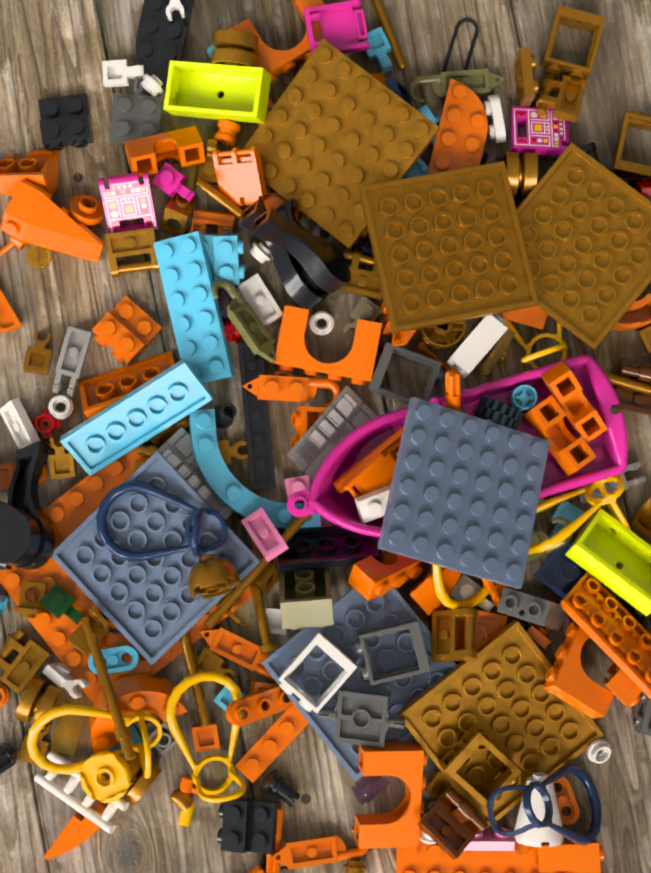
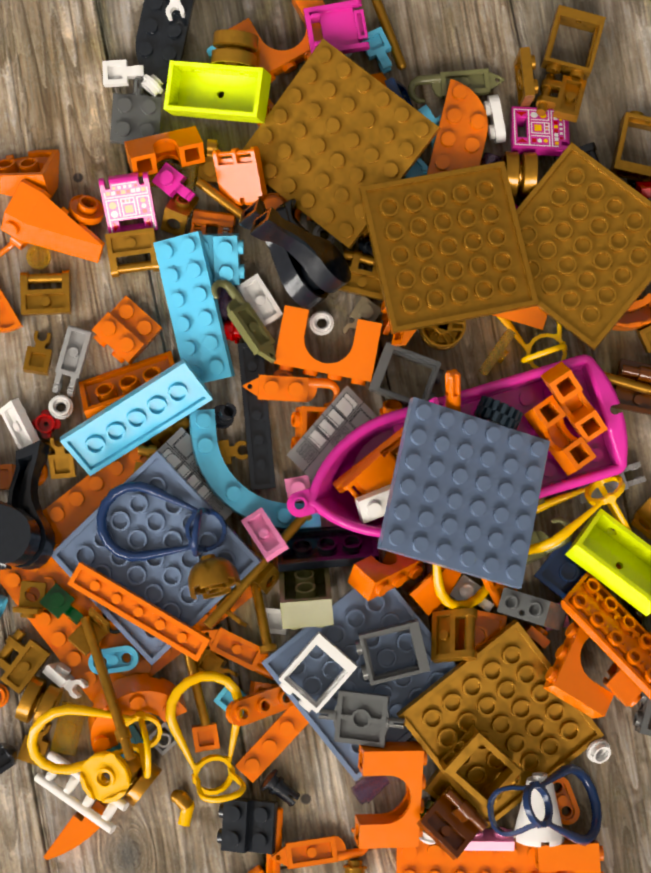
(45, 300): none -> pearl gold plate
(65, 122): black plate -> none
(139, 611): none -> orange plate
(186, 785): orange hand -> none
(227, 132): orange wheel -> none
(260, 252): white plate -> none
(389, 406): none -> orange plate
(422, 346): orange hinge -> none
(453, 40): black piece -> none
(477, 344): white window -> none
(527, 396): medium azure wheel -> none
(566, 511): medium azure plate -> none

